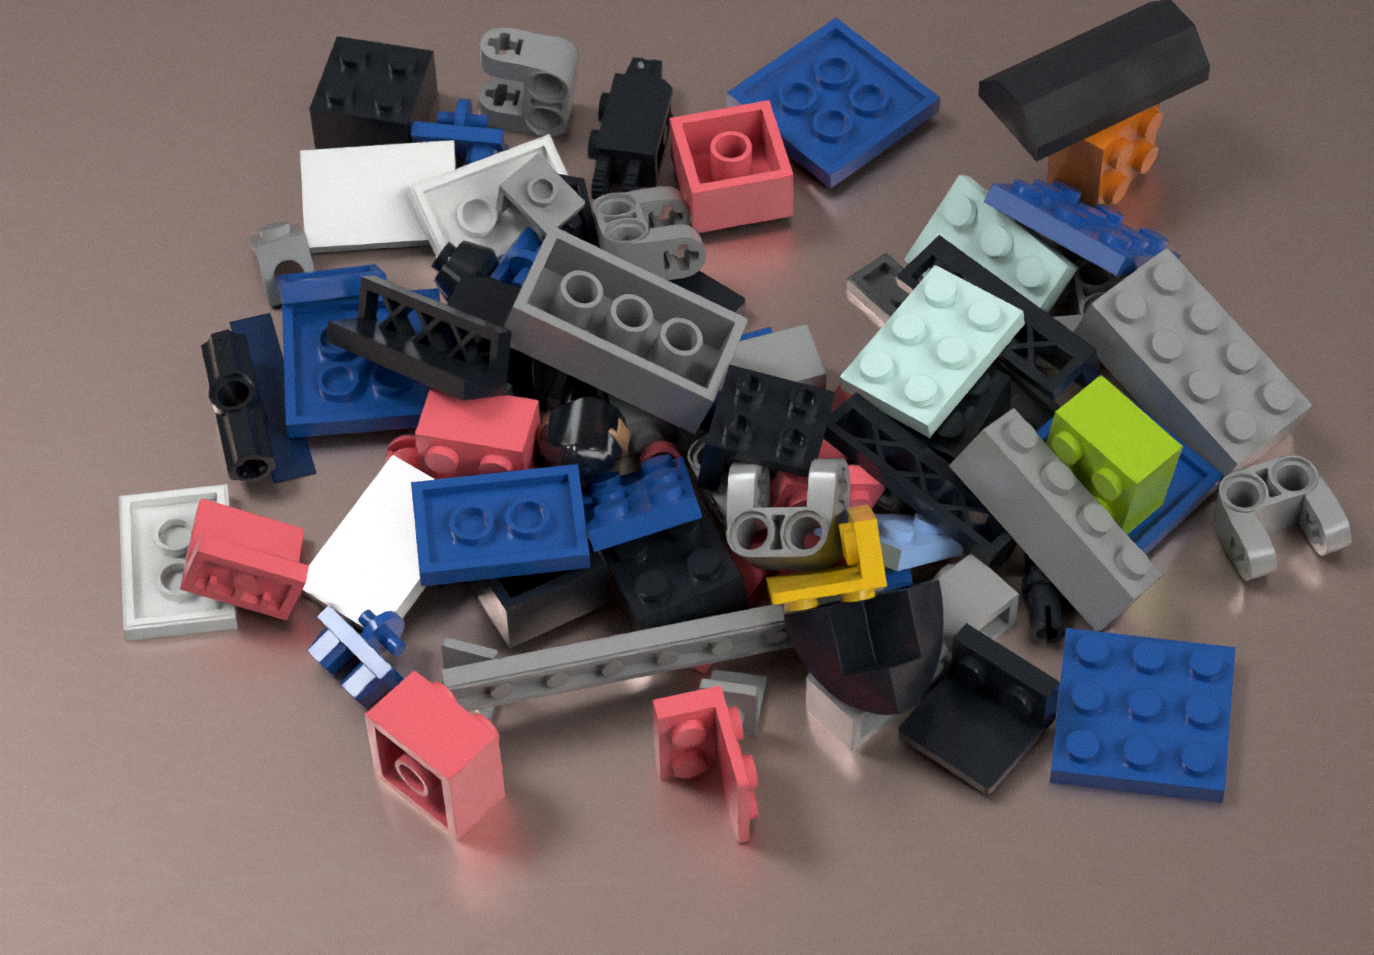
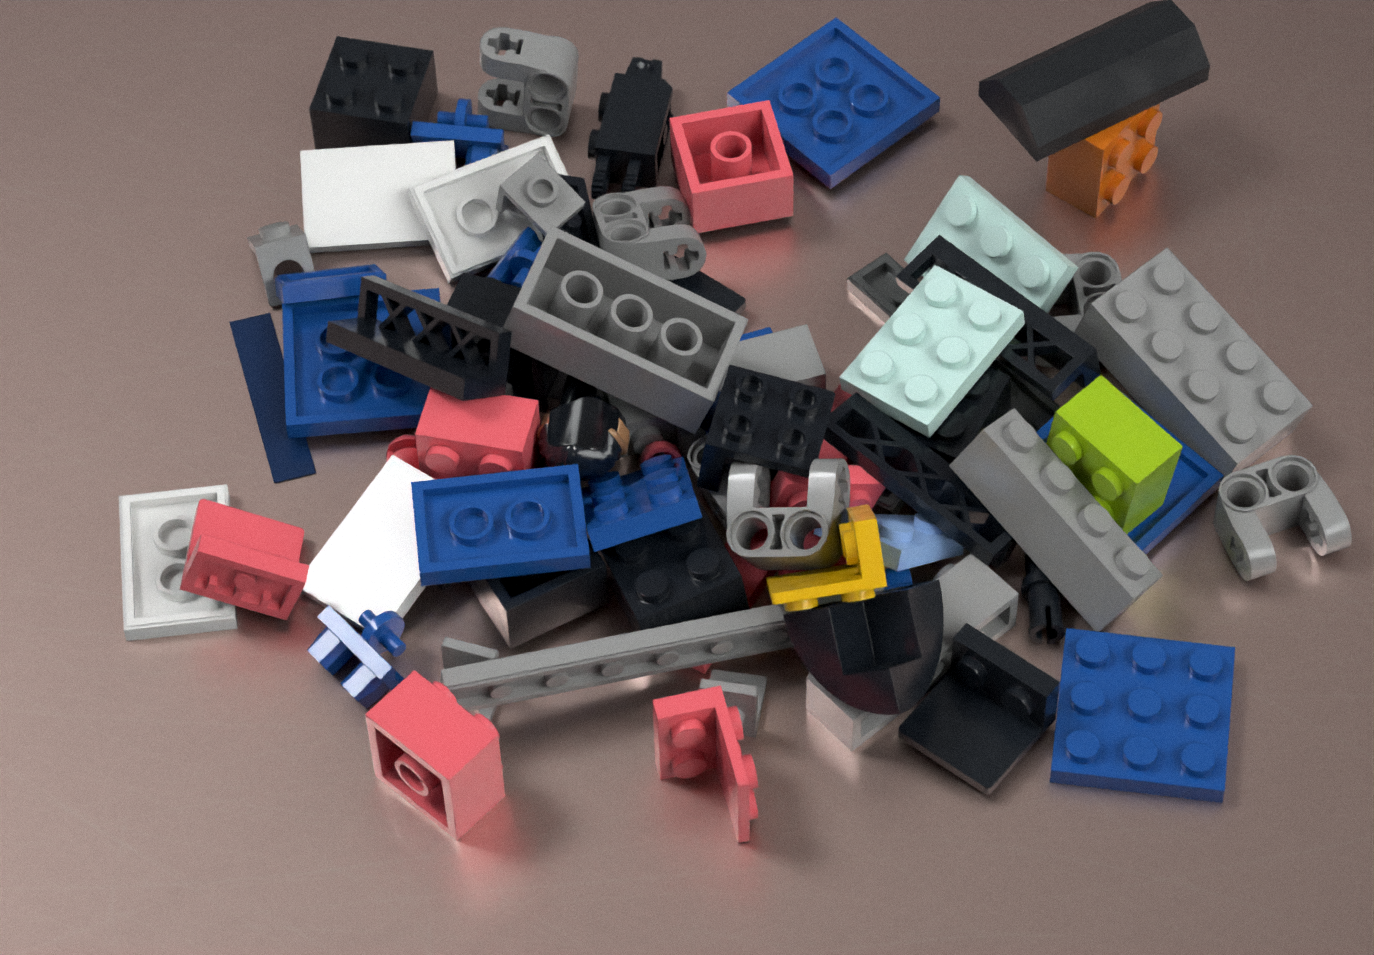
(238, 407): black piece -> none
(465, 258): black cone -> none
(1085, 230): blue plate -> none

